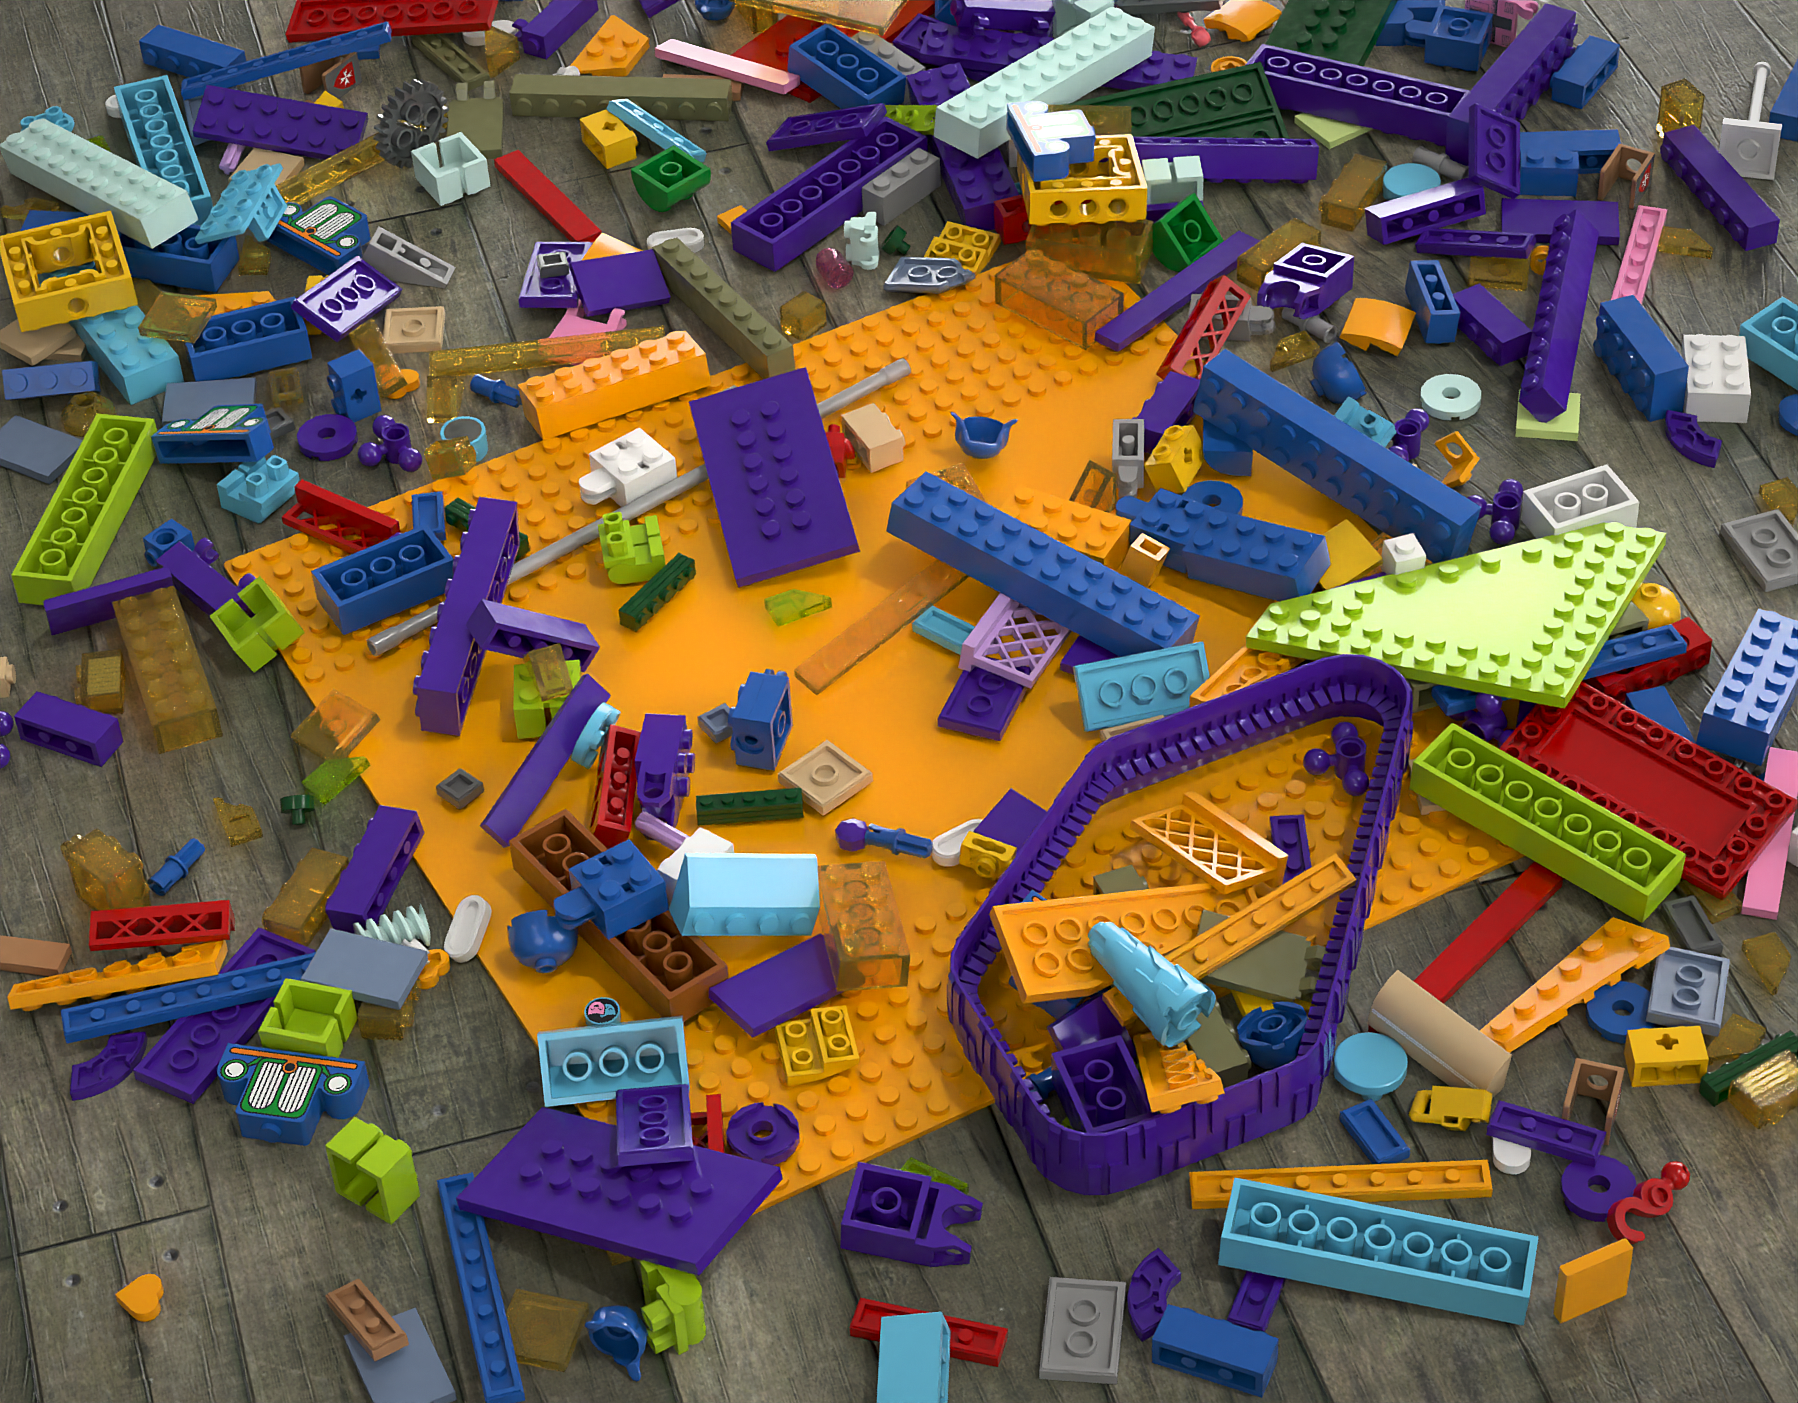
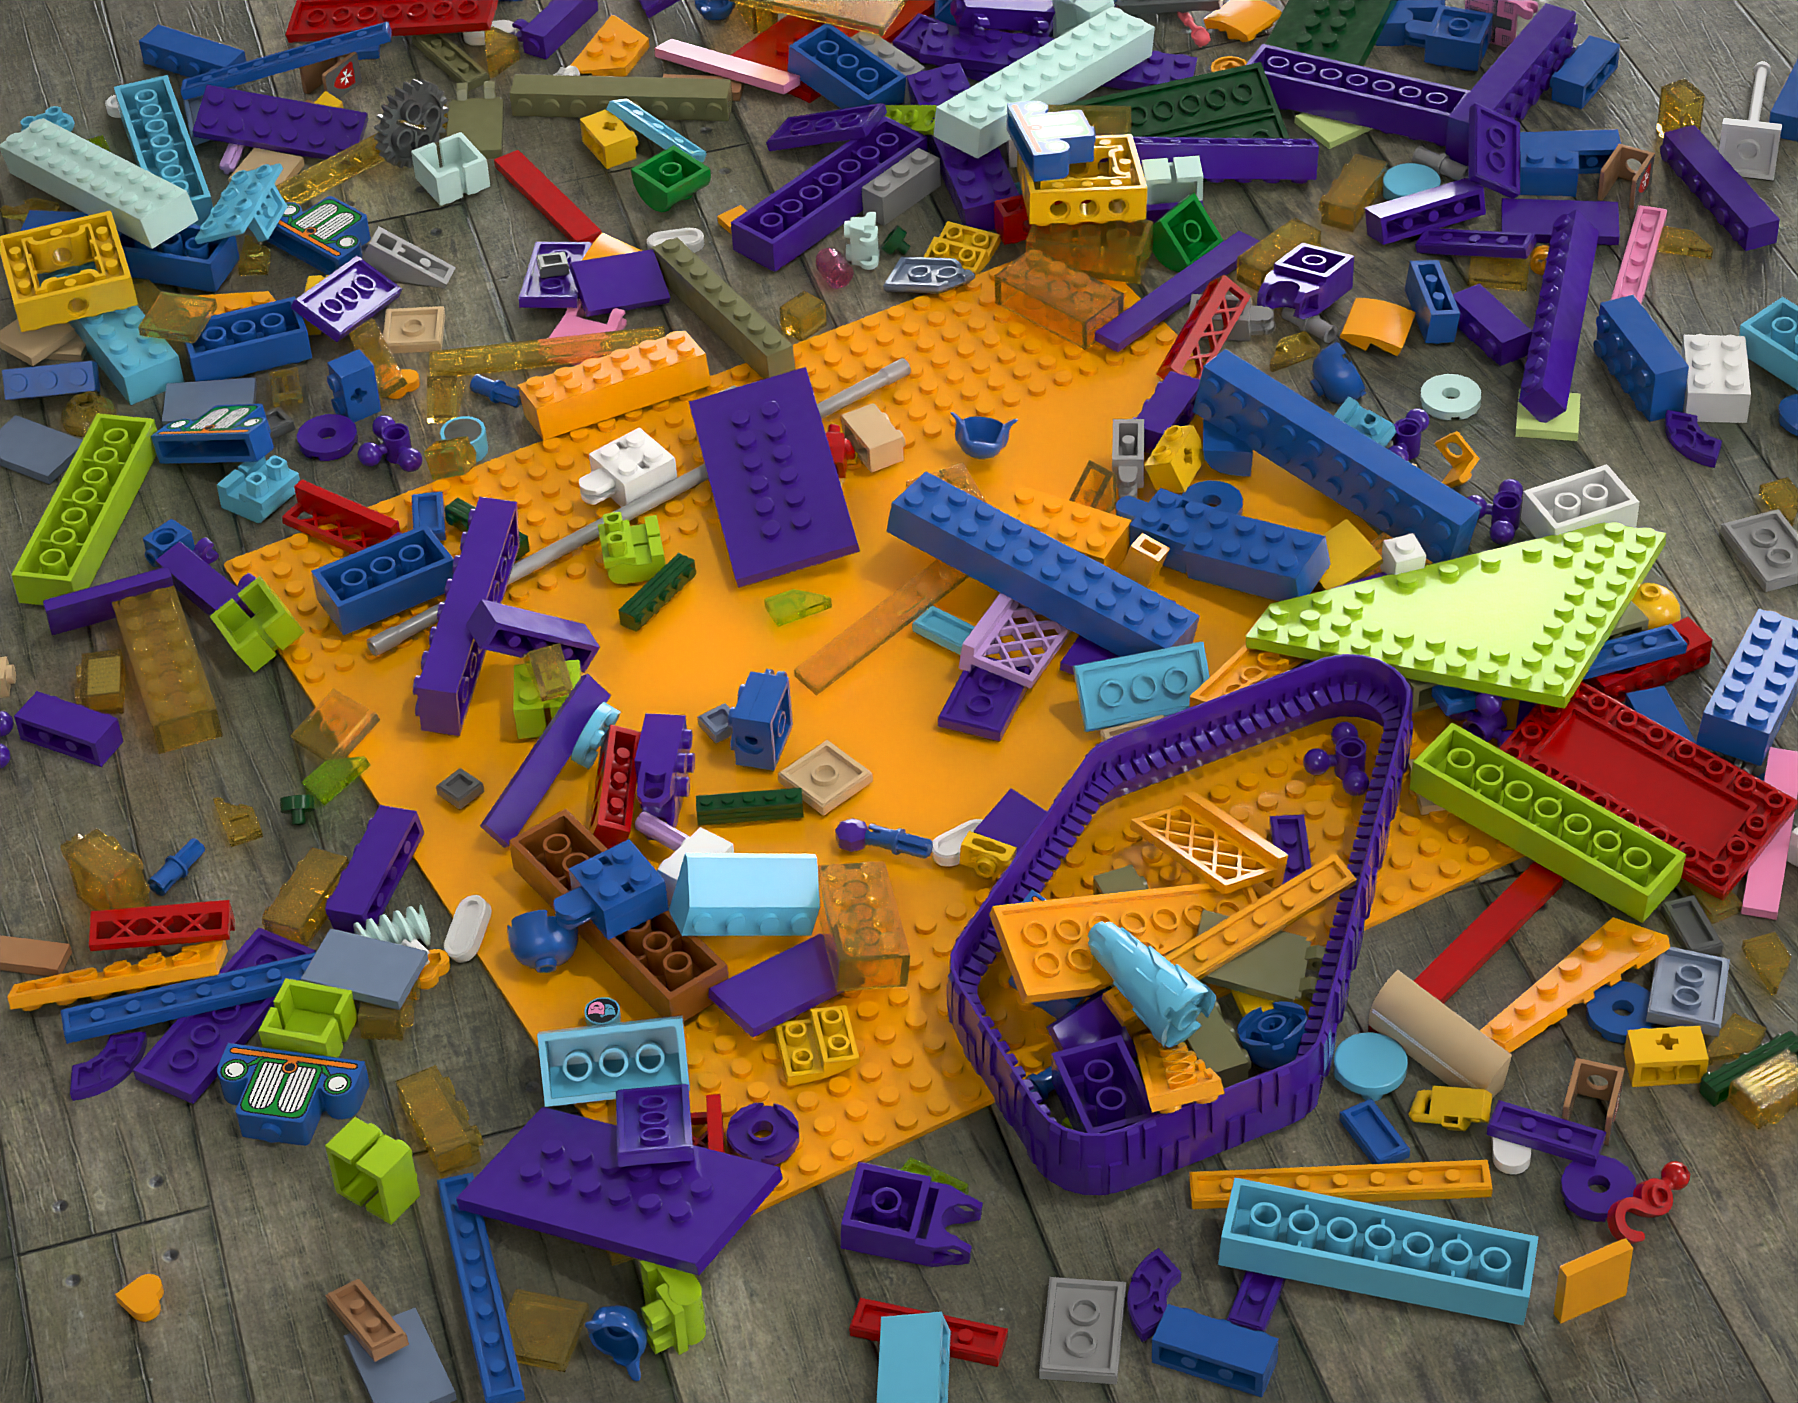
(440, 1120): none -> clear yellow brick

